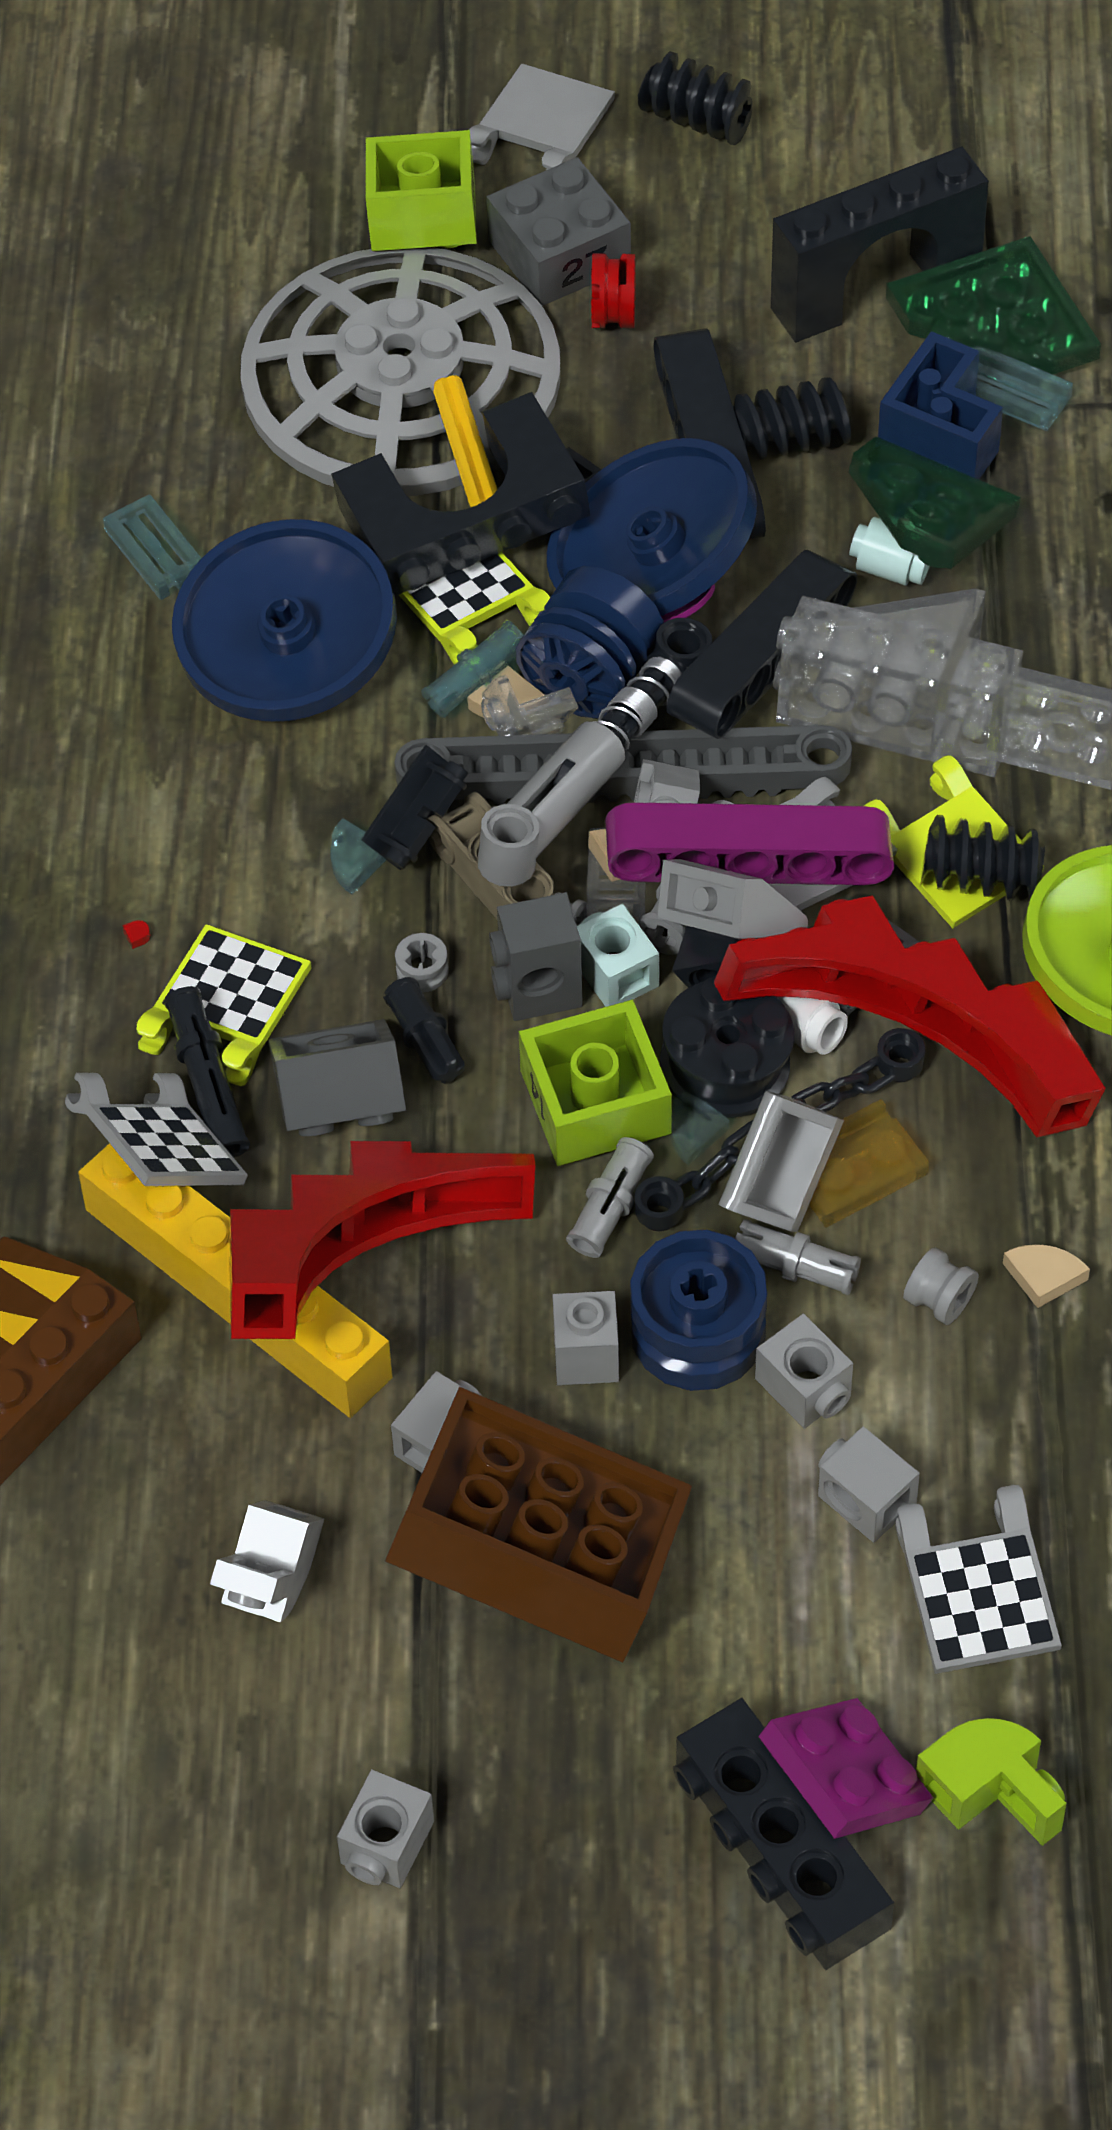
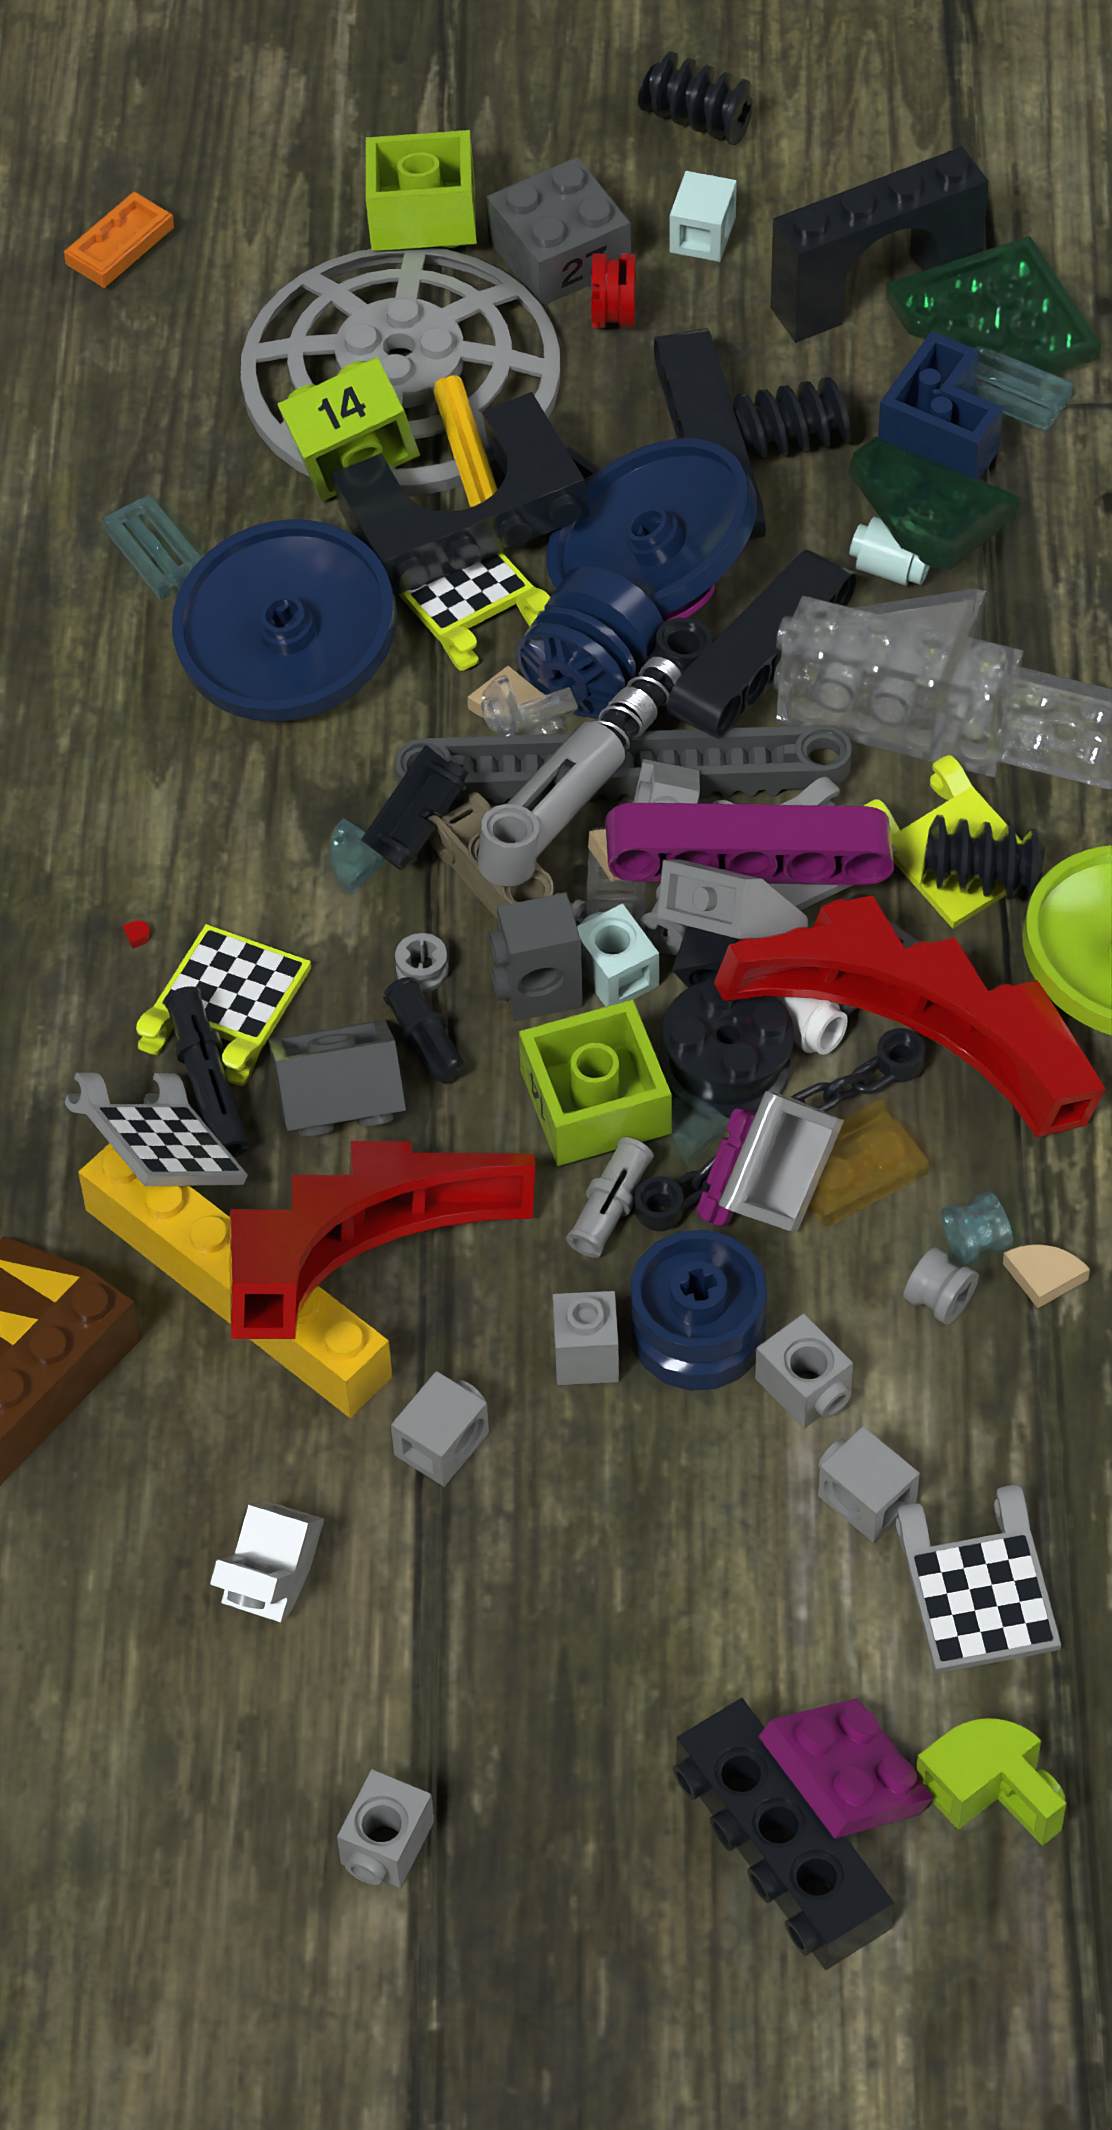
(119, 239): none -> orange plate
(347, 423): none -> lime brick
(473, 669): clear light blue pin -> none
(540, 1524): reddish brown slope -> none
(542, 114): light grey flag -> none
(702, 216): none -> light aqua brick
(724, 1162): none -> magenta axle
(800, 1257): light grey pin -> none
(976, 1227): none -> clear light blue wheel

